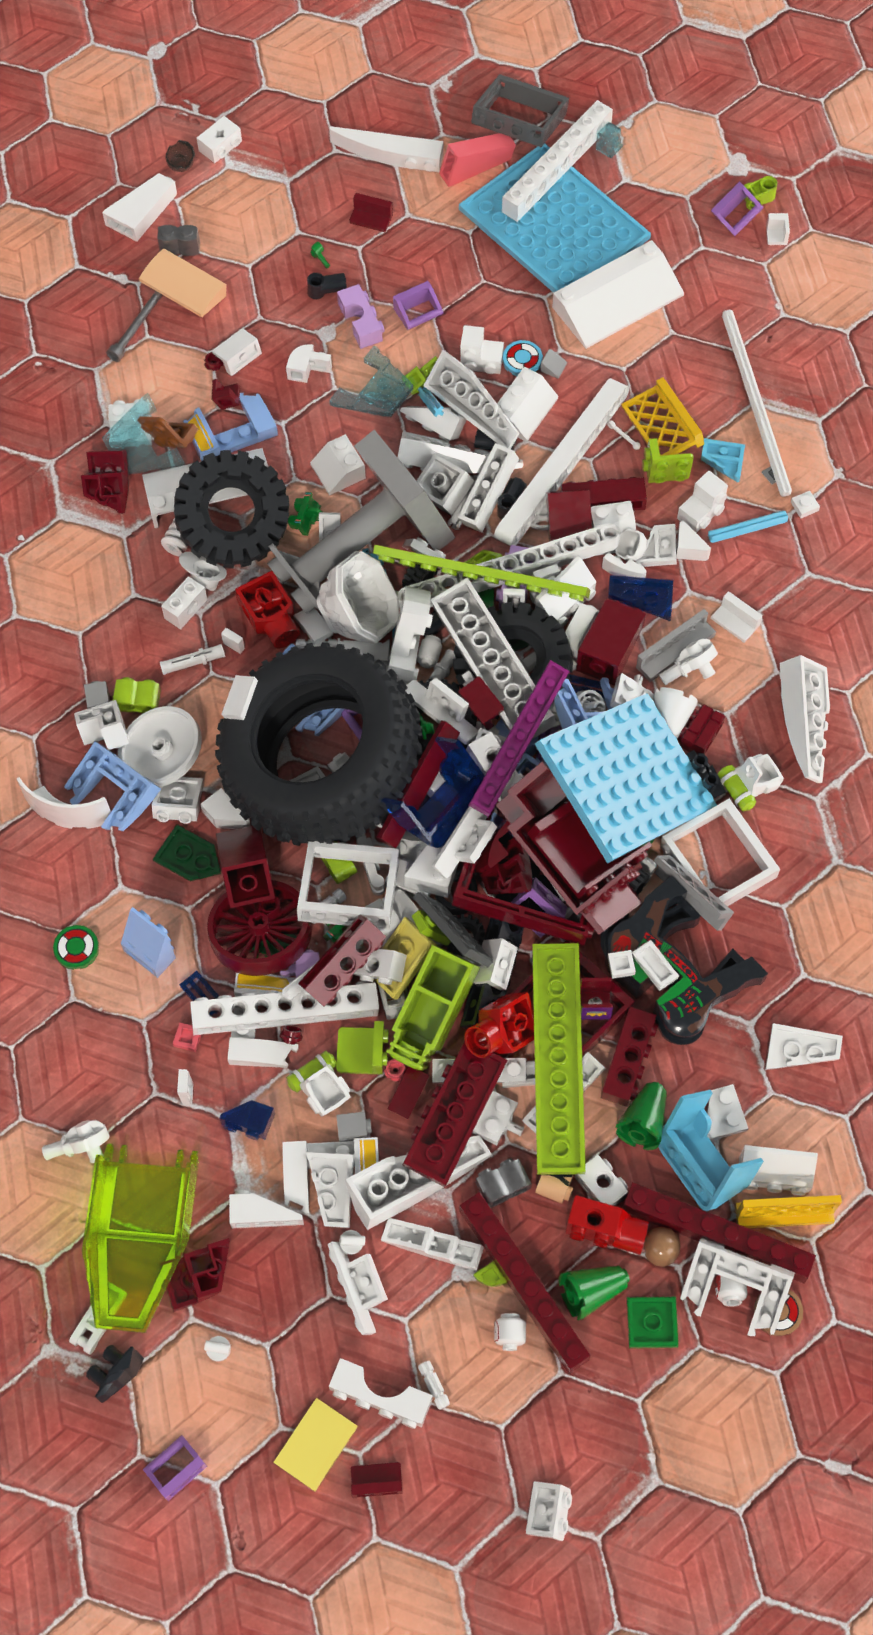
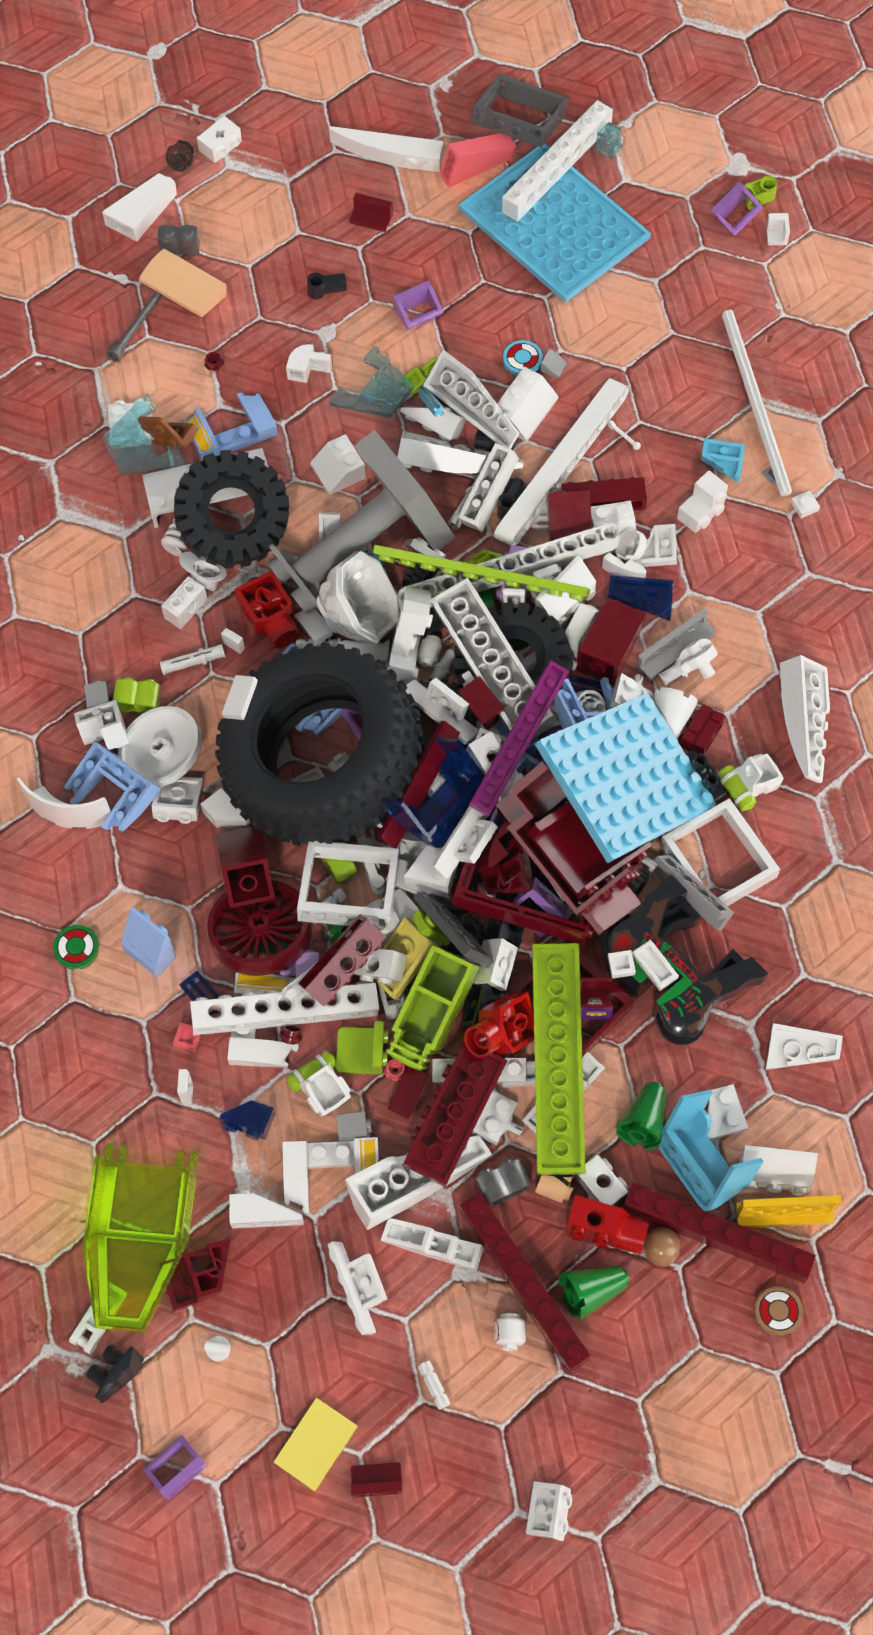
(83, 1137): white pin -> none
(107, 478): dark red slope -> none
(188, 855): dark green tile -> none
(225, 396): dark red panel -> none
(238, 351): white panel -> none
(308, 514): green hips -> none
(316, 251): green hand -> none
(329, 1177): white wing -> none
(351, 1242): white plate -> none
(355, 303): lavender arch -> none
(409, 1405): white arch -> none
(426, 727): green hand -> none
(445, 483): white slope -> none
(479, 353): white brick -> none
(490, 1275): lime tile -> none
(614, 1089): dark red brick -> none
(617, 294): white slope -> none
(652, 1322): green plate -> none
(665, 467): lime bracket -> none
(675, 409): yellow fence -> none
(691, 545): white slope -> none
(729, 1291): white head -> none
(737, 617): white panel -> none
(747, 526): medium azure axle -> none
(771, 1280): white wedge -> none

